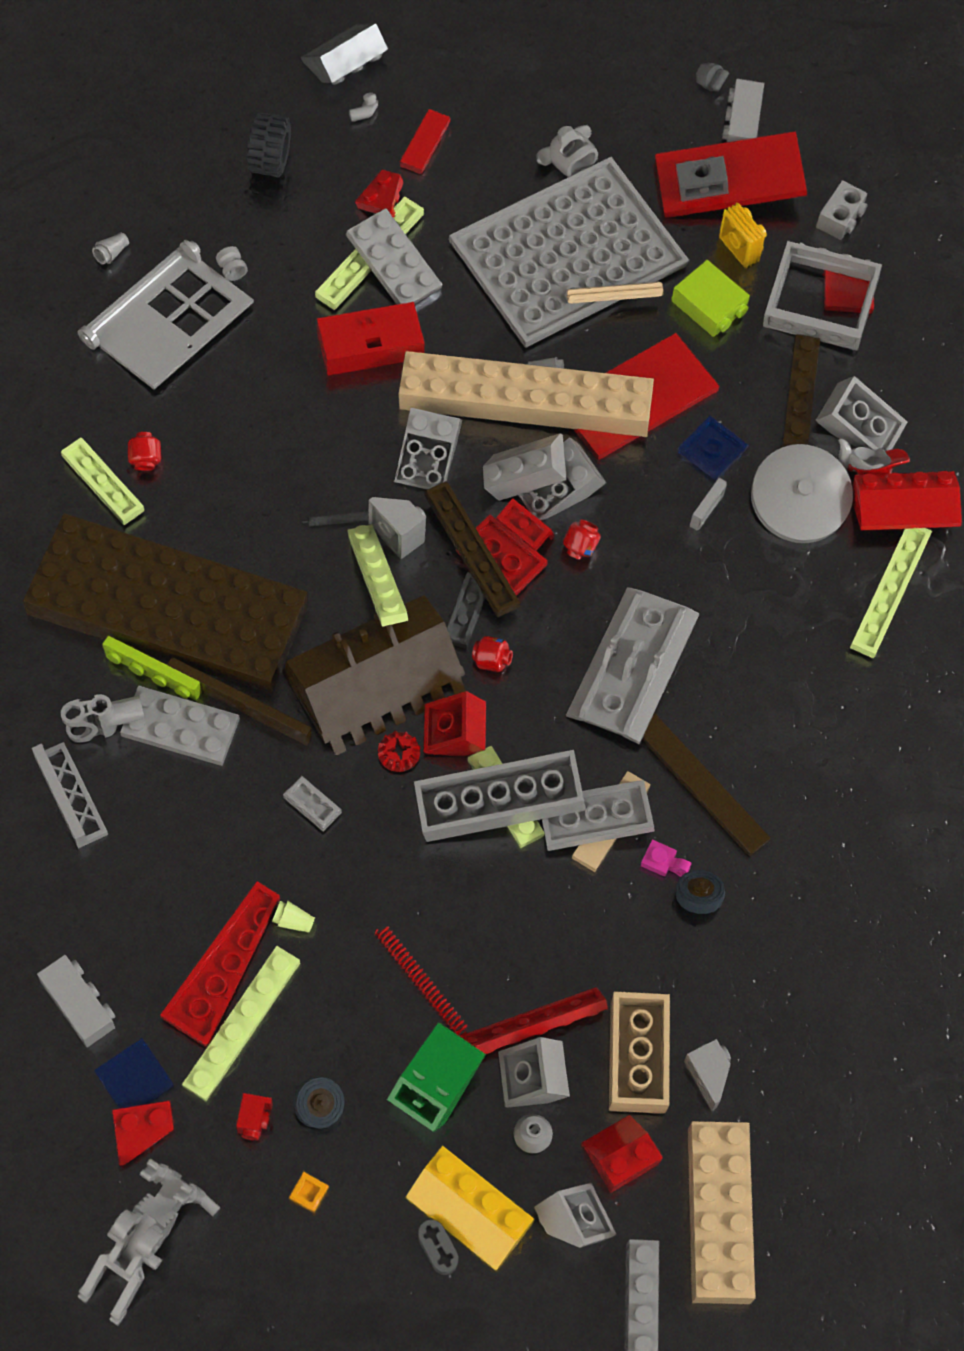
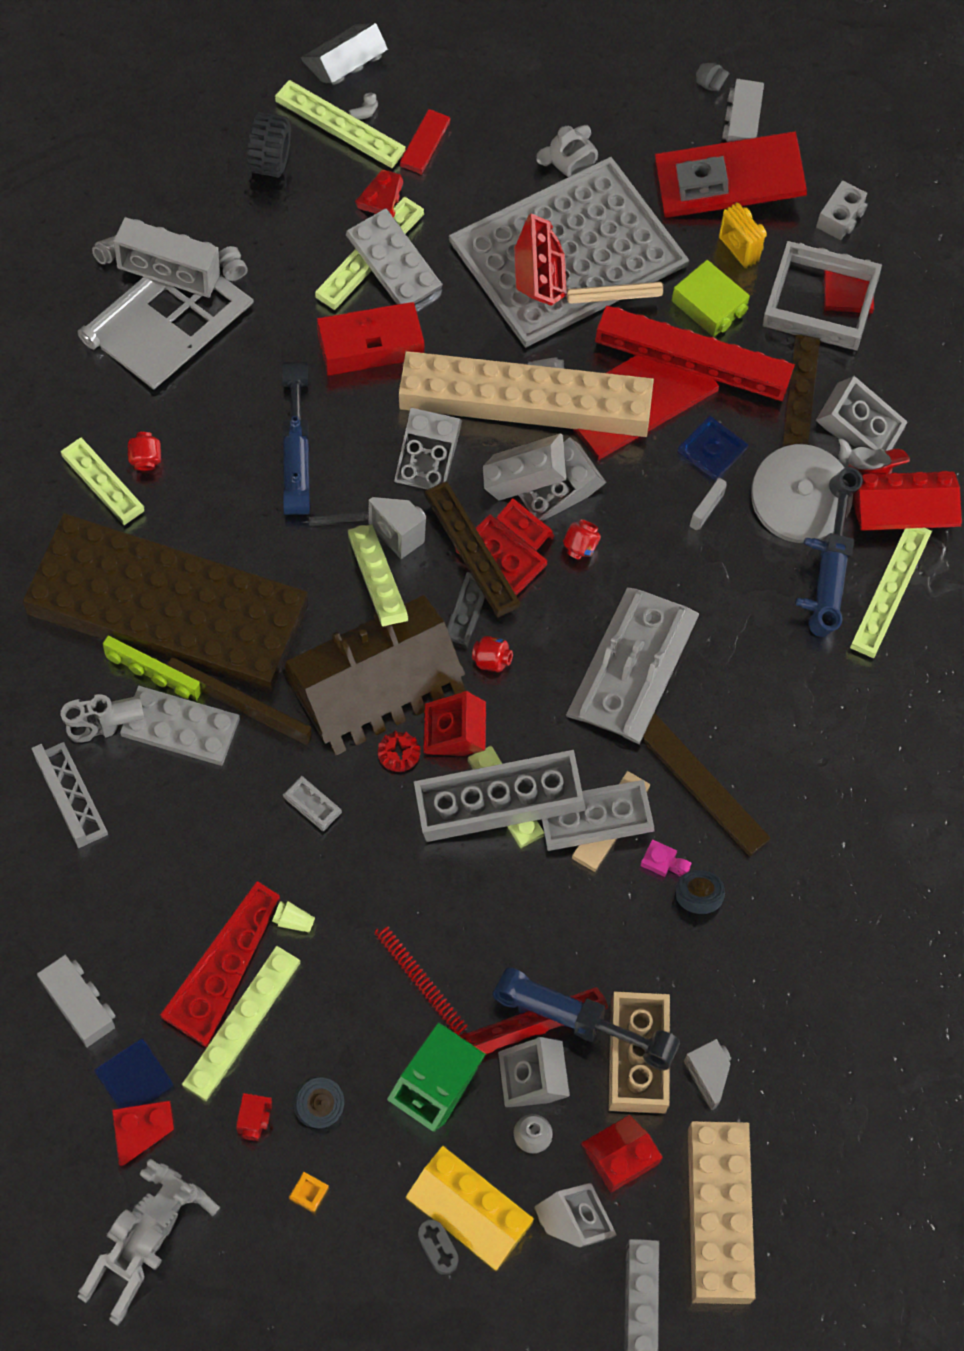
(167, 257): none -> light grey brick
(296, 443): none -> dark blue piece
(340, 124): none -> yellowish green plate
(540, 262): none -> red wedge
(586, 1018): none -> piece
(694, 353): none -> red brick
(834, 551): none -> dark blue piece

